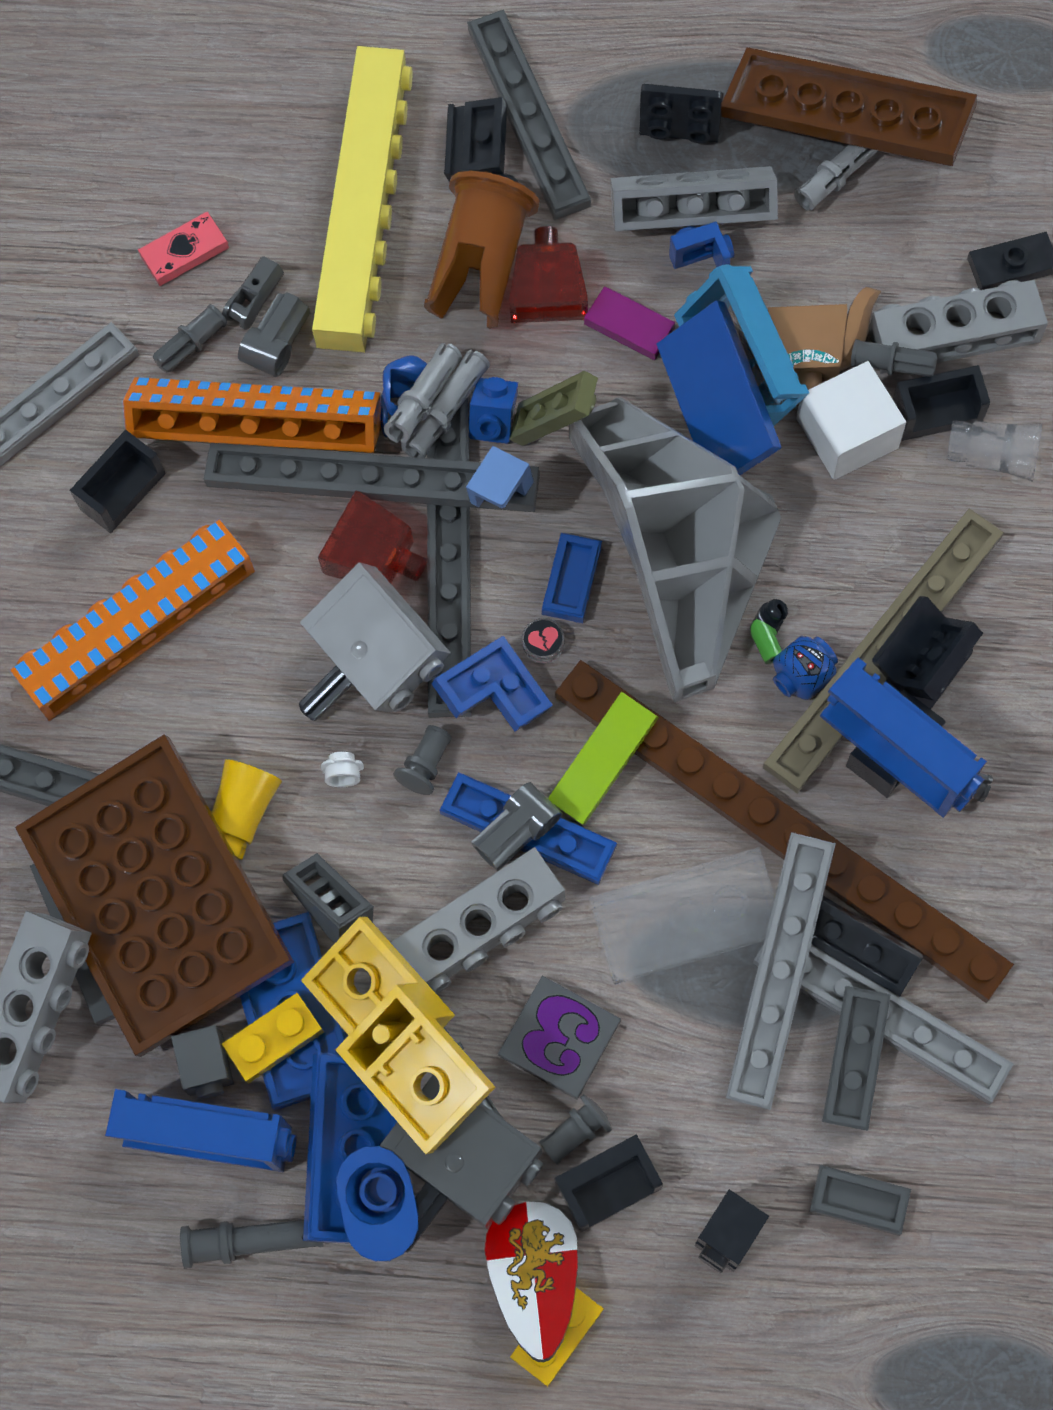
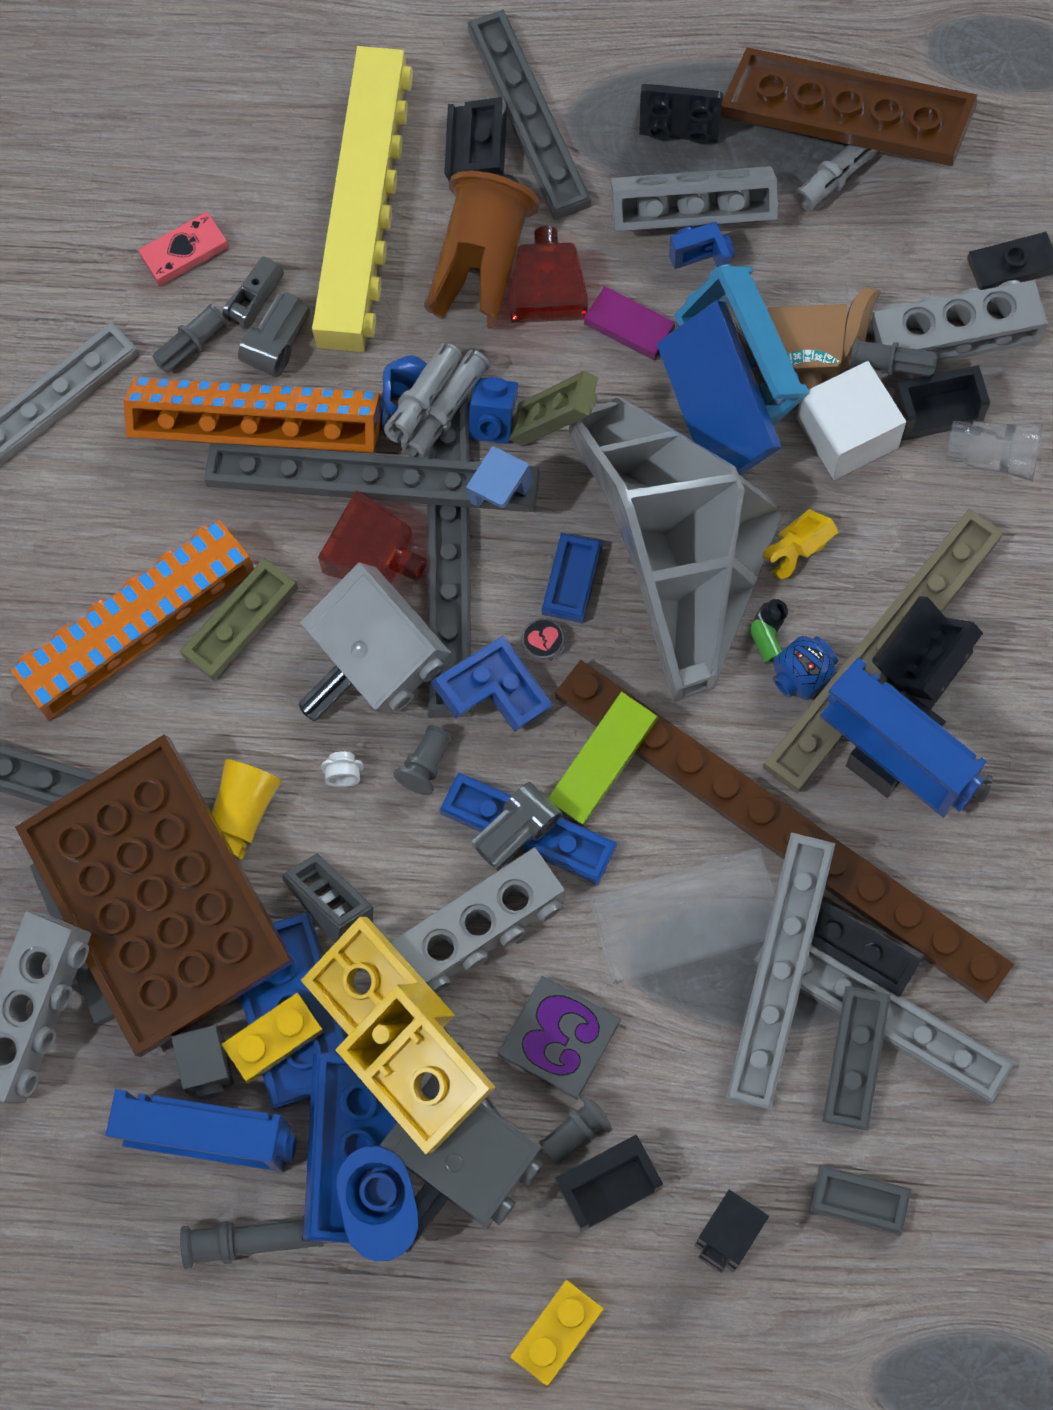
(117, 481): black panel -> none
(239, 619): none -> olive plate
(534, 1275): shield -> none
(802, 537): none -> yellow plate

